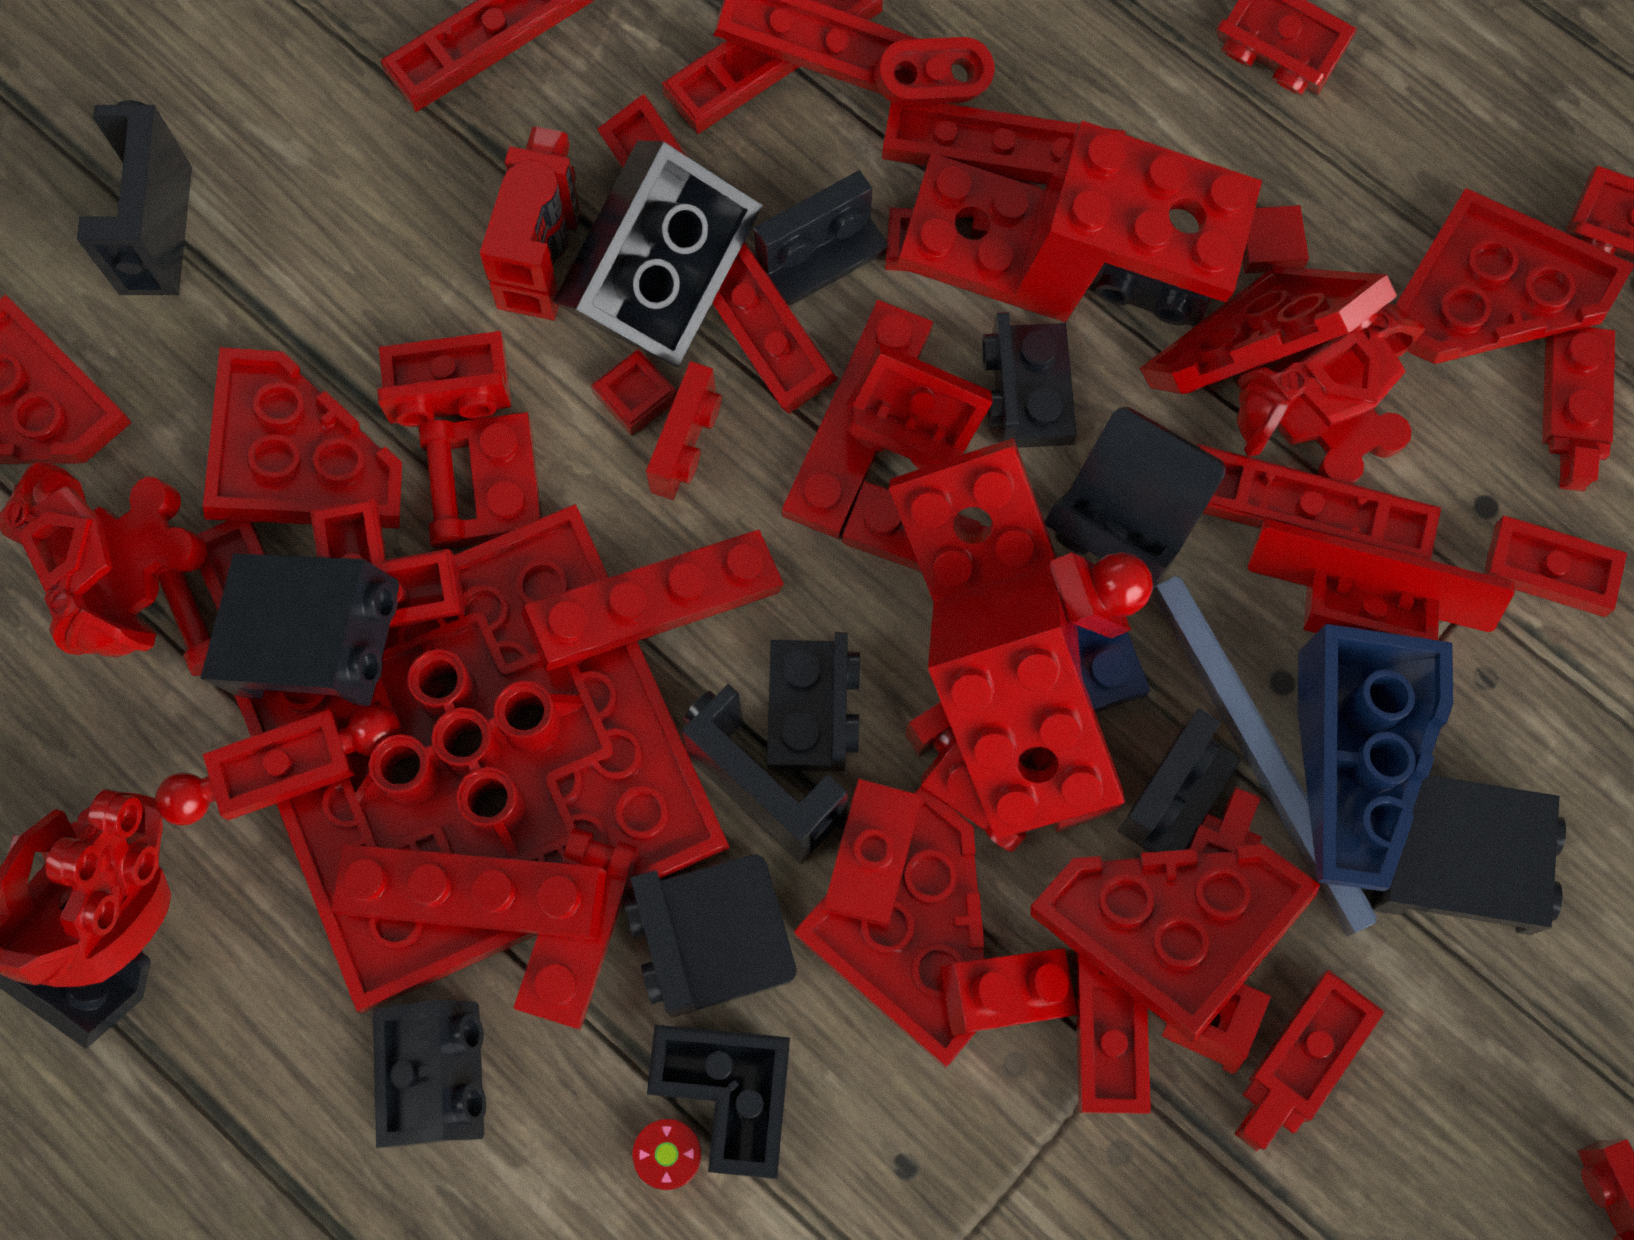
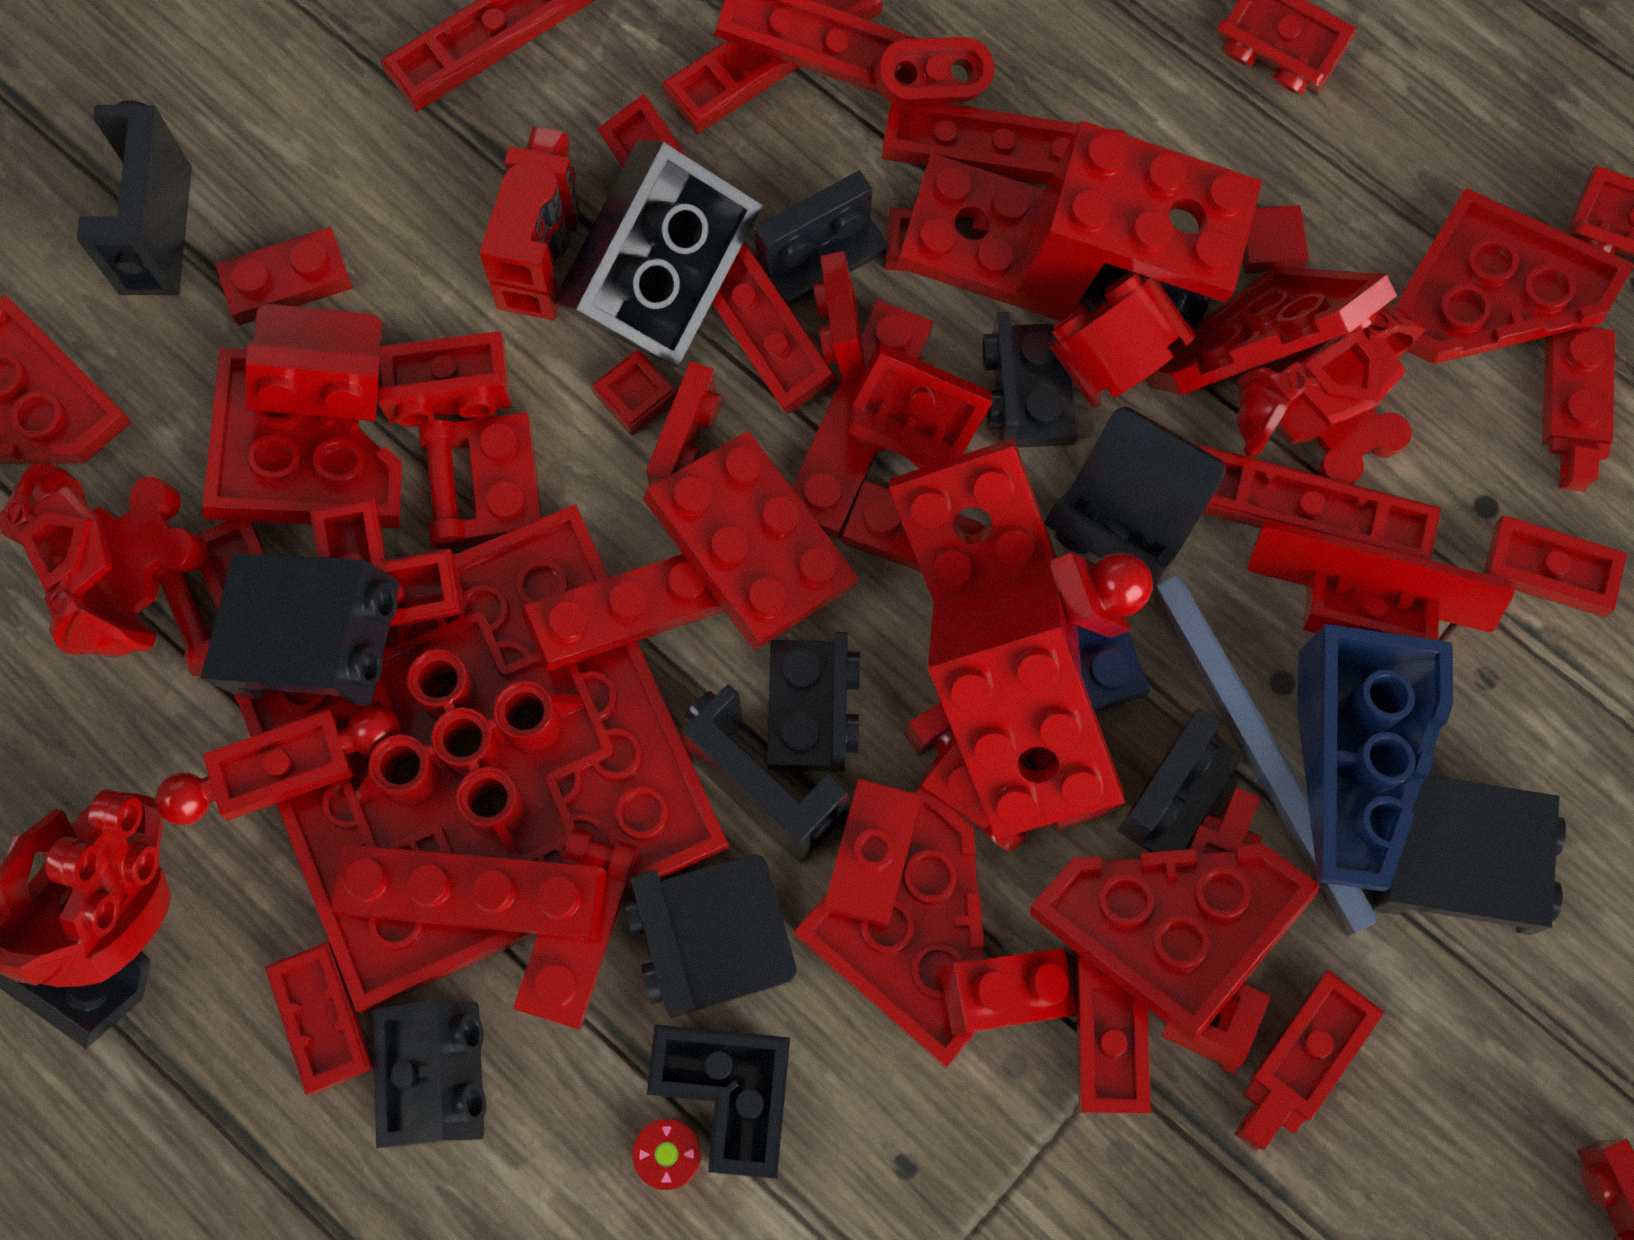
(284, 274): none -> red plate
(314, 362): none -> red bracket
(319, 1019): none -> red plate
(750, 539): none -> red plate
(837, 301): none -> red plate
(1120, 338): none -> red brick

